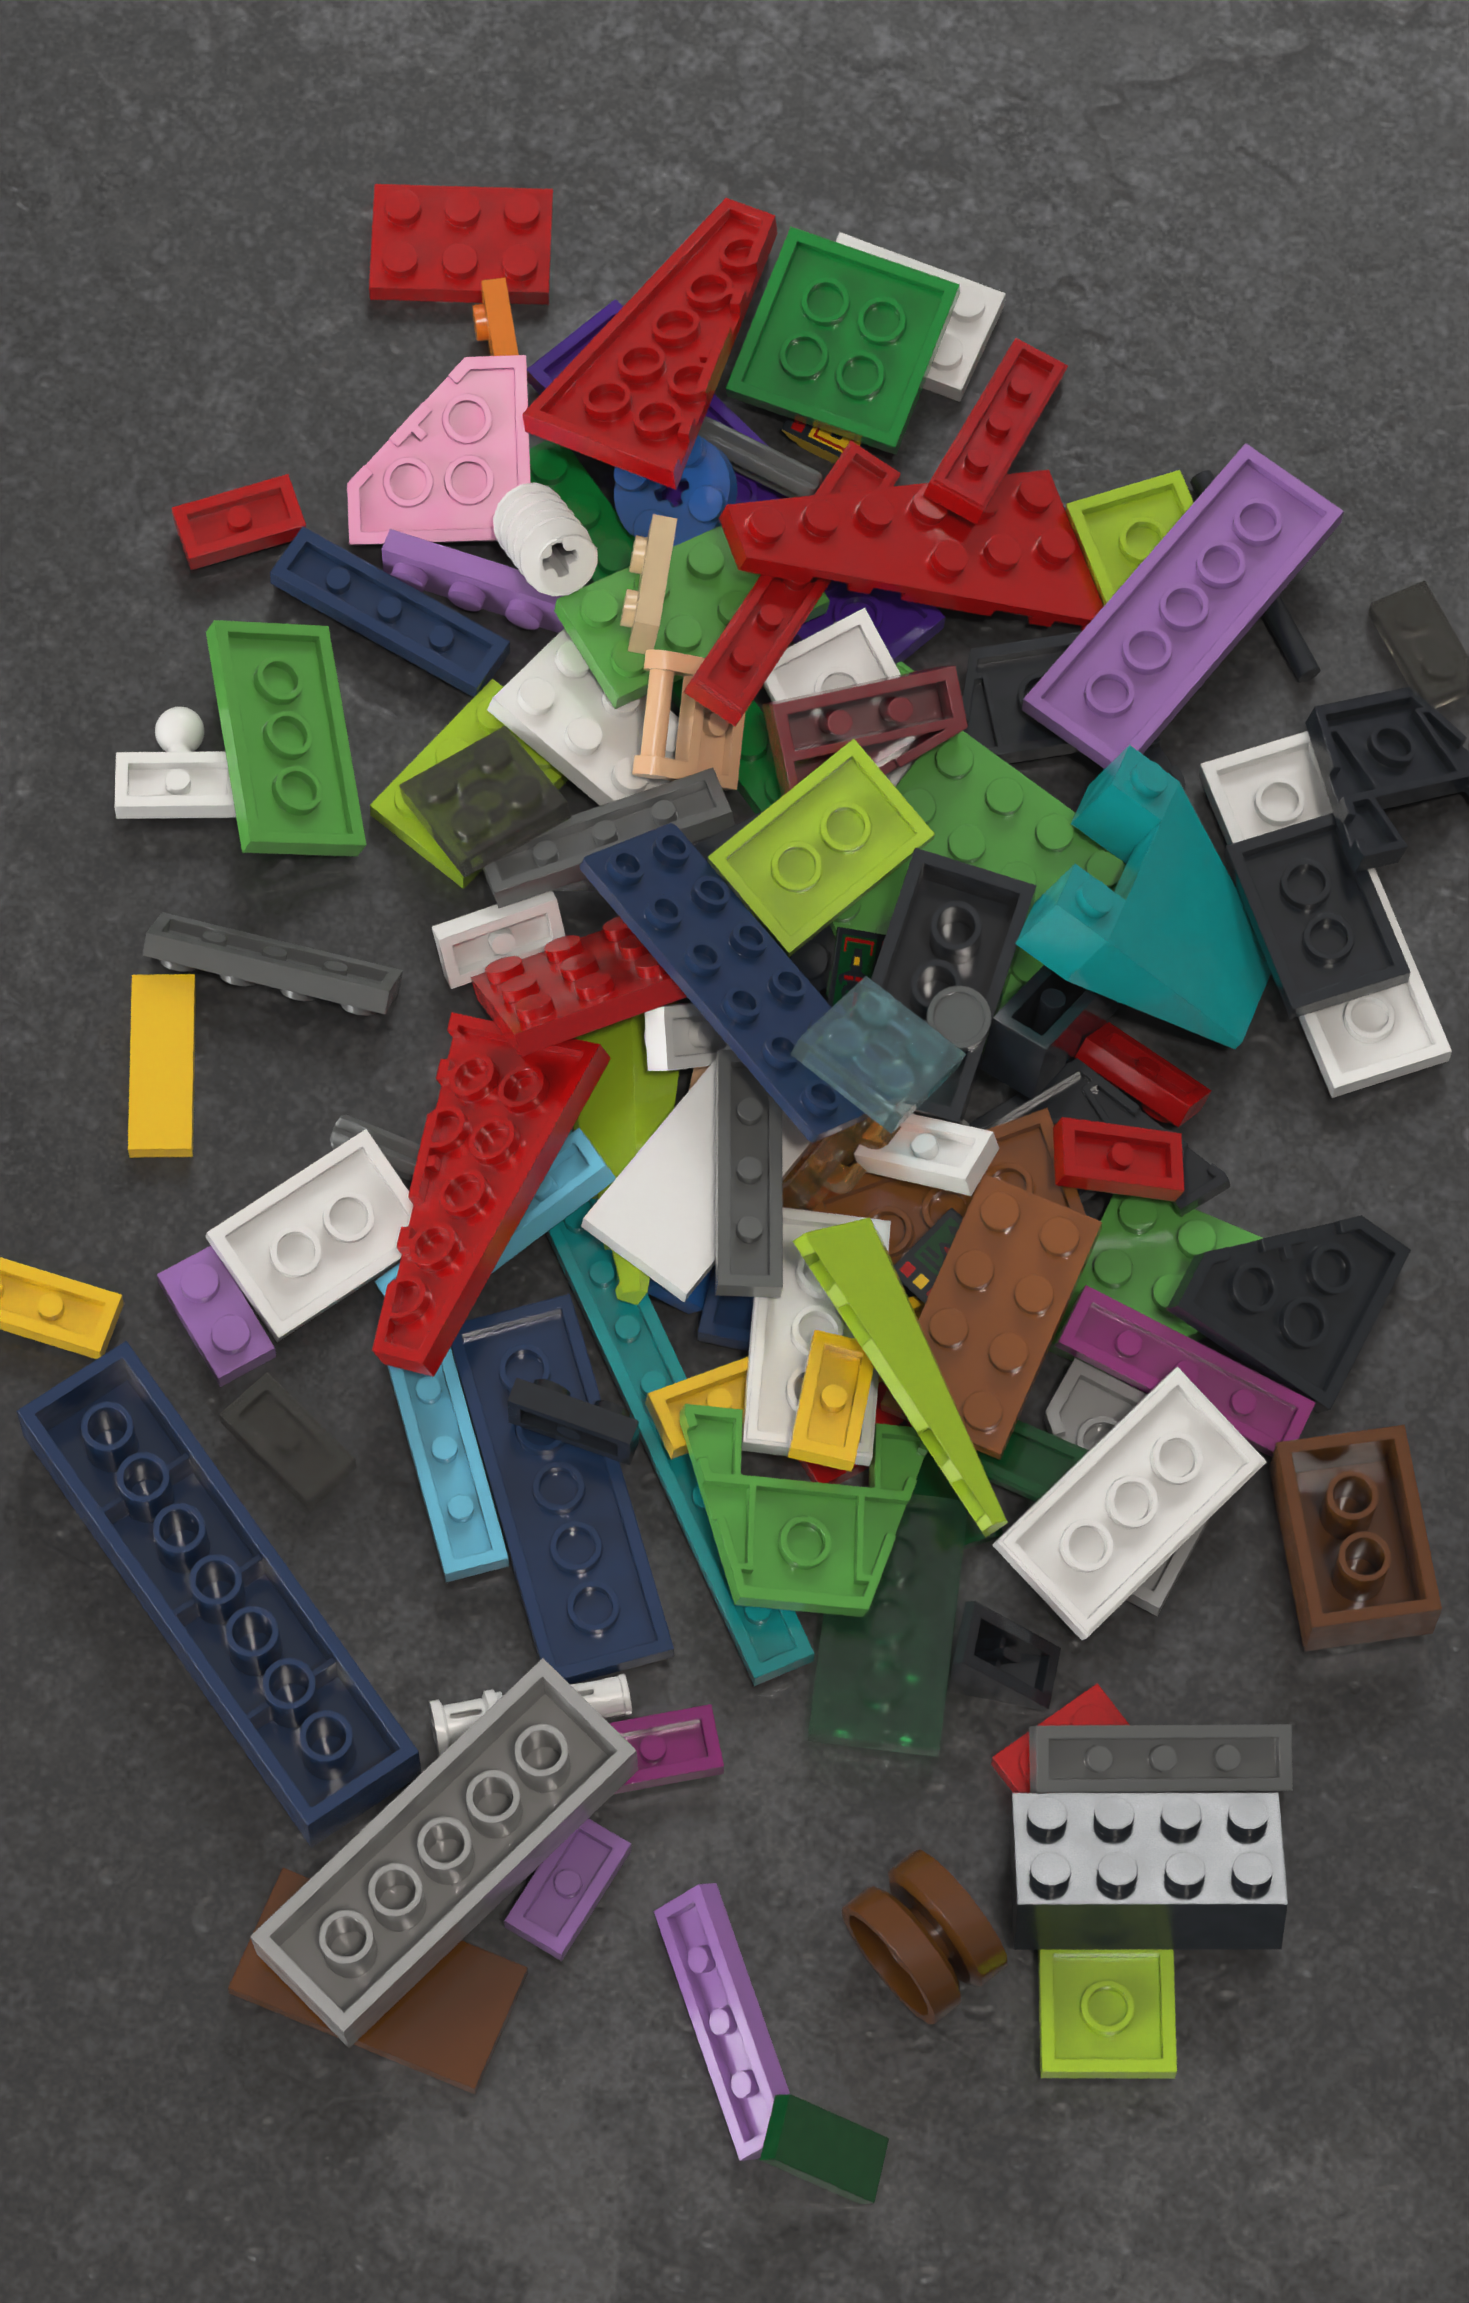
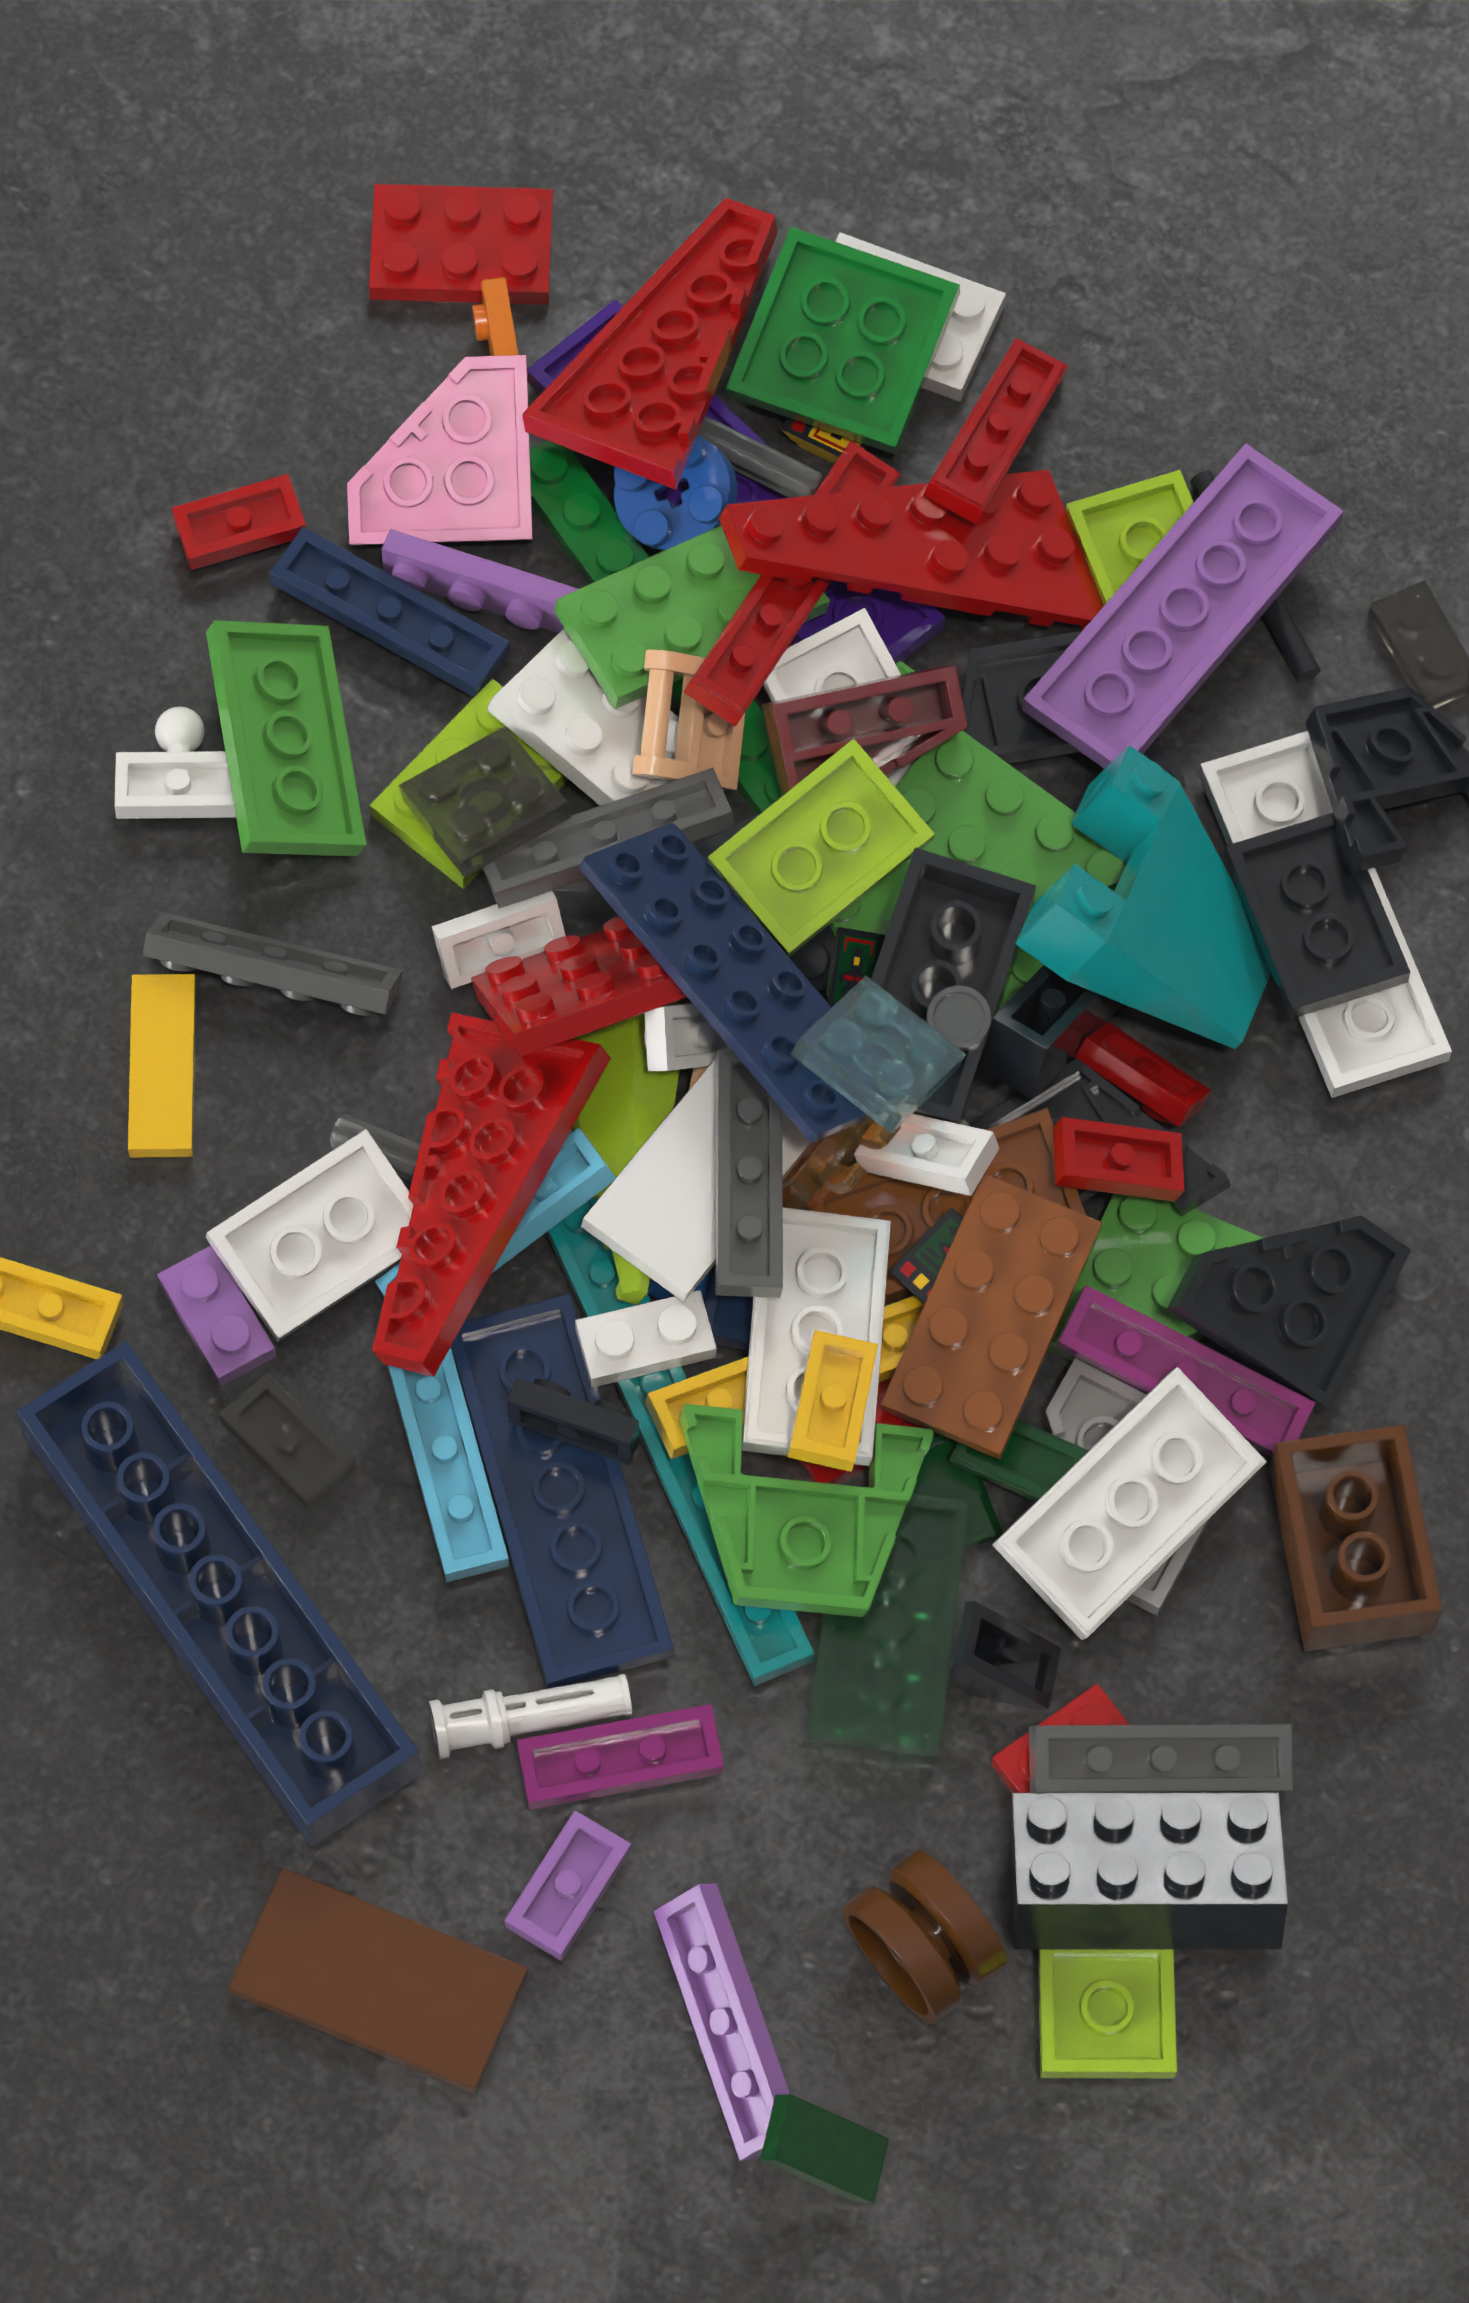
(445, 1852): light grey brick -> none
(544, 539): white piece -> none
(645, 1339): none -> white plate
(652, 561): tan plate -> none
(870, 1298): lime wedge -> none

